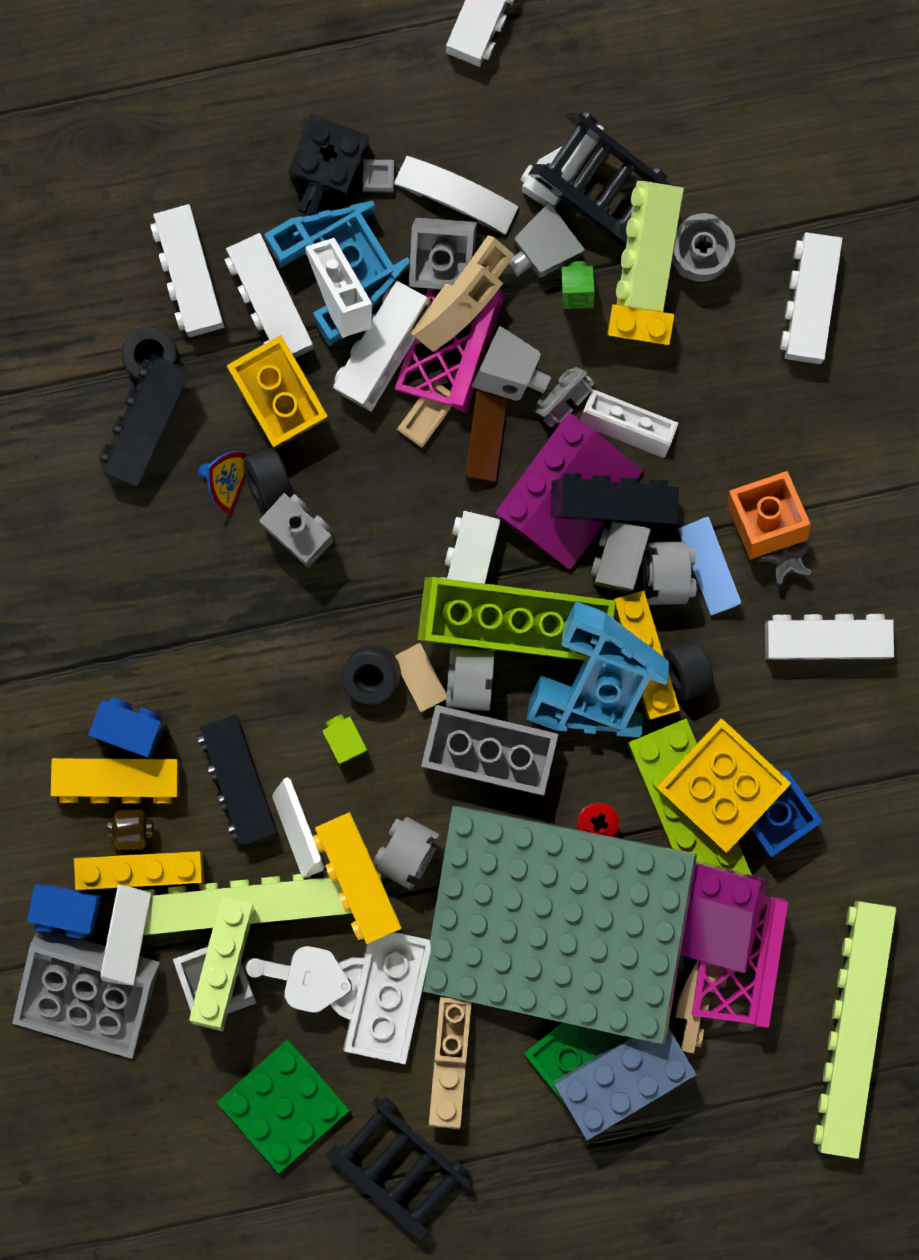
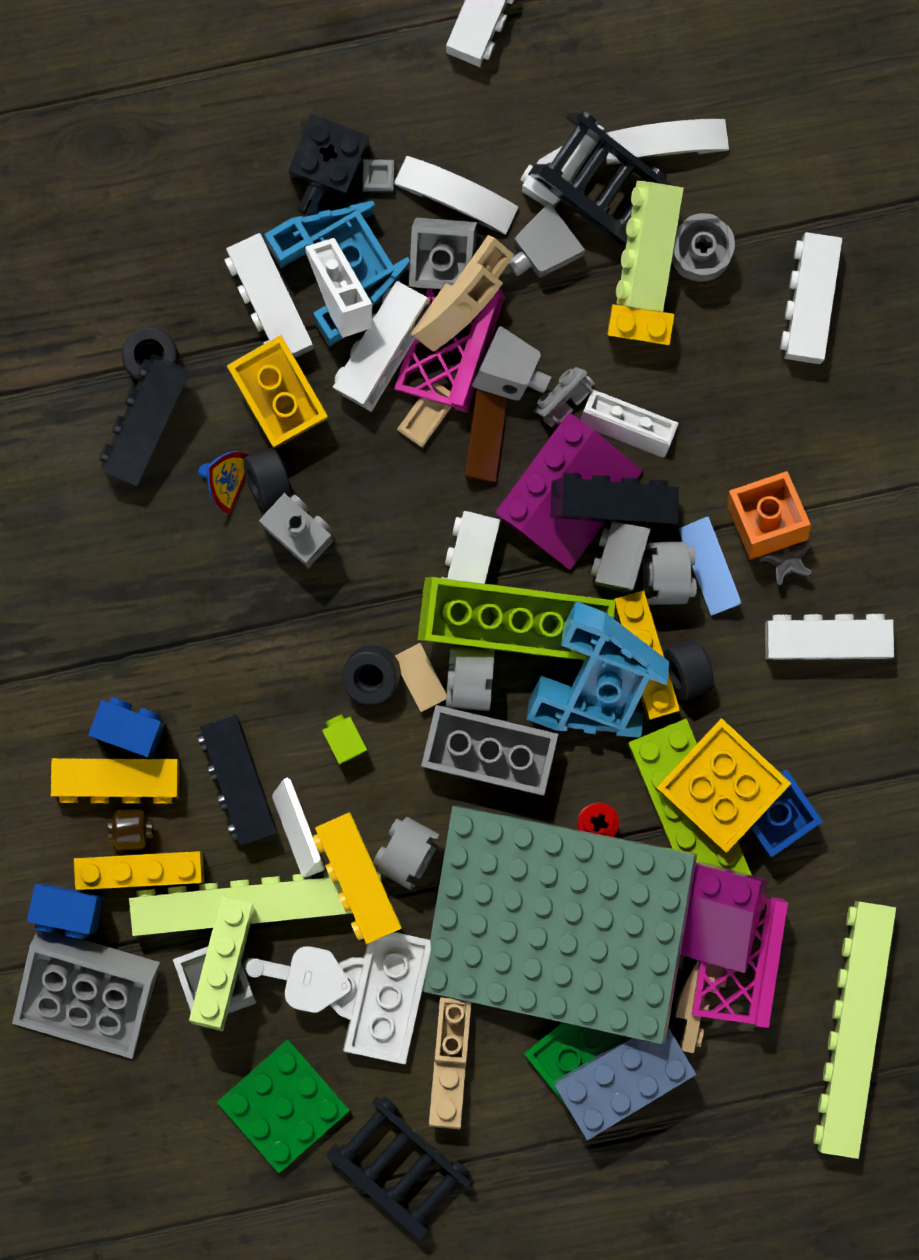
(125, 935): white slope -> none
(188, 270): white brick -> none
(577, 285): bright green slope -> none
(672, 138): none -> white slope

